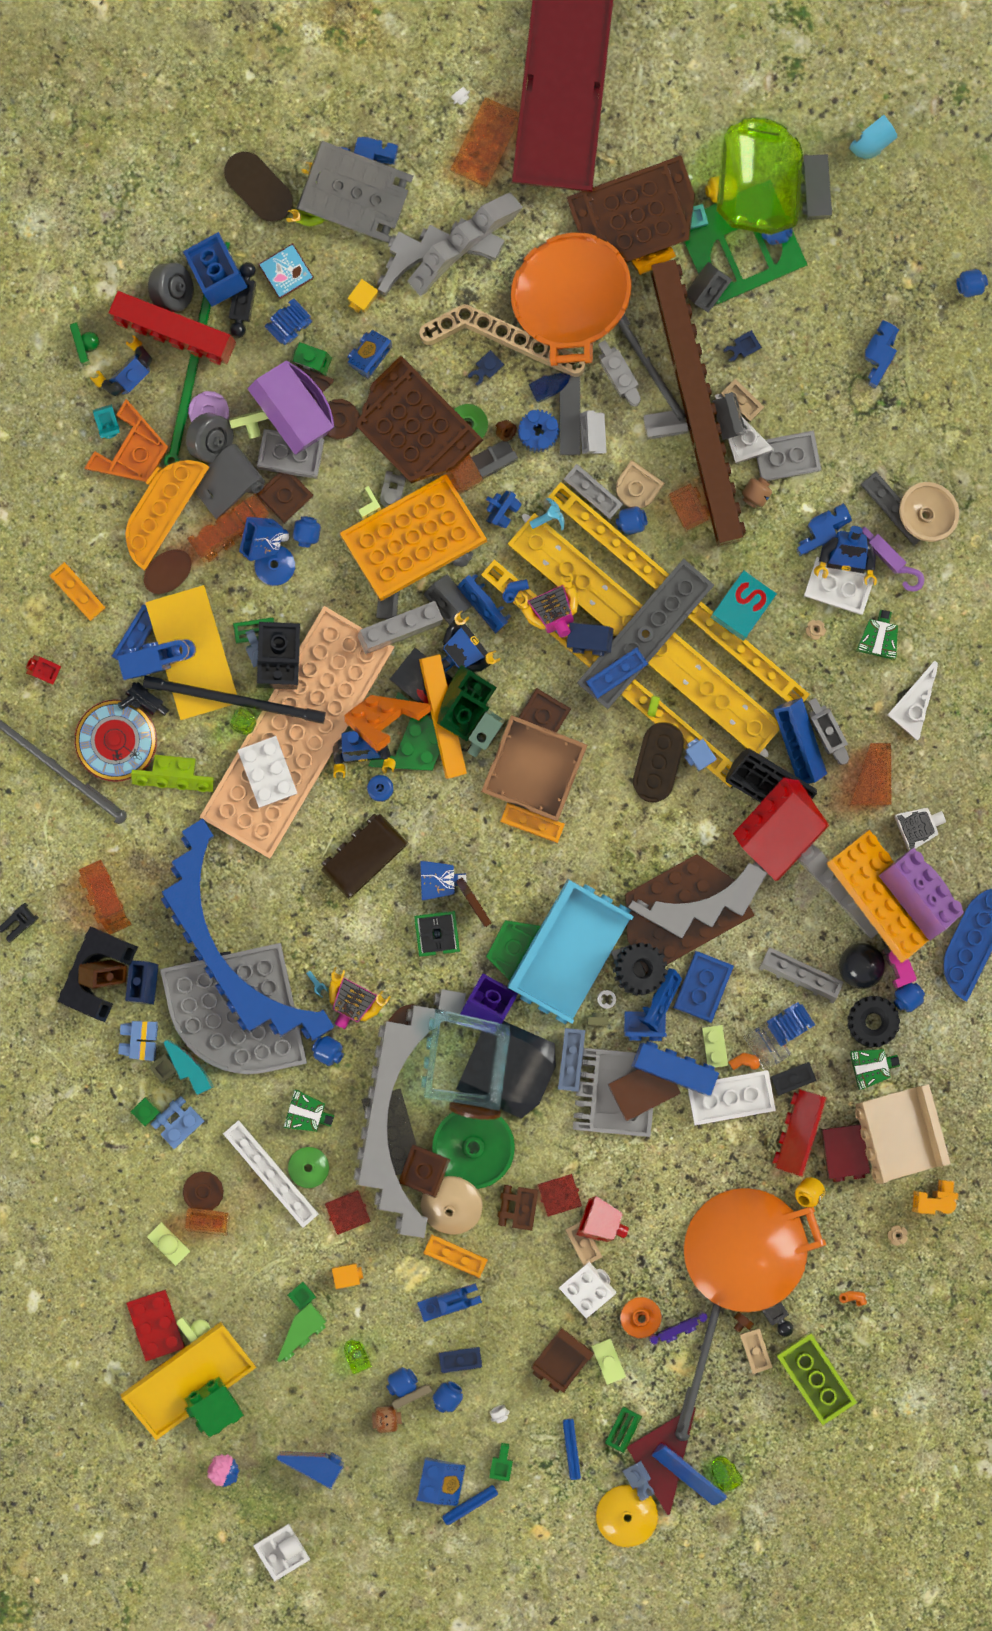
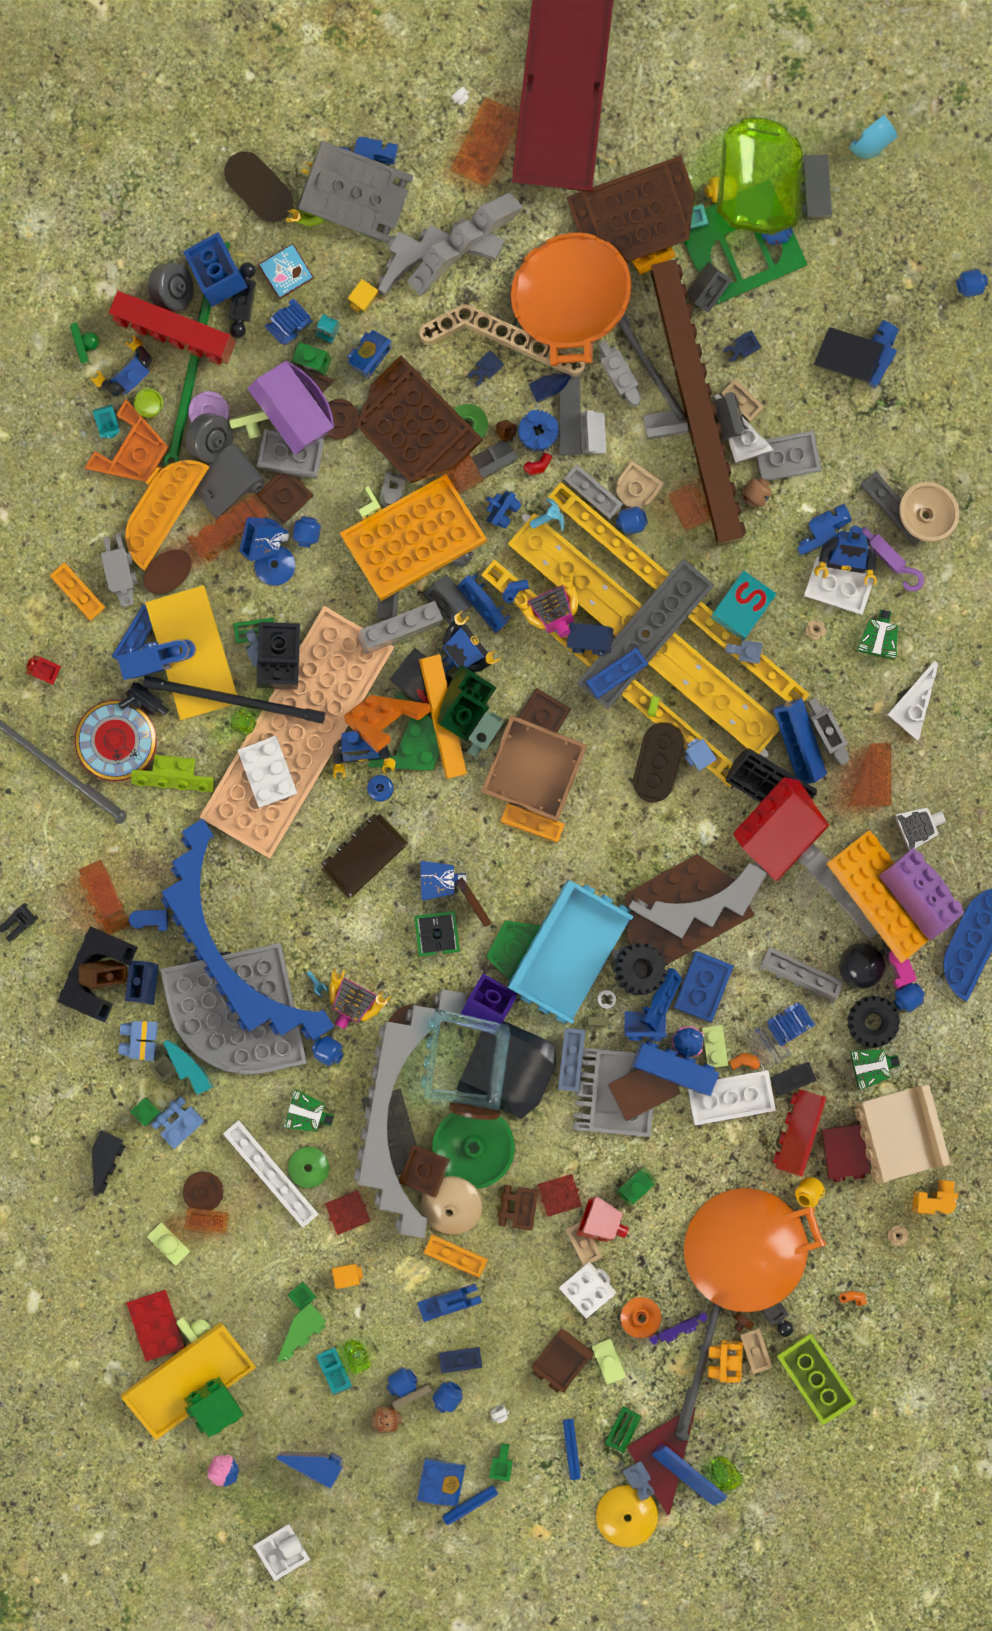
(104, 1153): none -> black slope
(118, 571): none -> light grey hinge
(144, 918): none -> blue leg
(148, 402): none -> lime piece
(327, 329): none -> teal leg
(334, 1371): none -> teal slope
(538, 467): none -> red arm
(636, 1186): none -> green torso
(688, 1041): none -> blue piece
(730, 1361): none -> light orange hips
(747, 652): none -> sand blue plate
(849, 355): none -> black tile

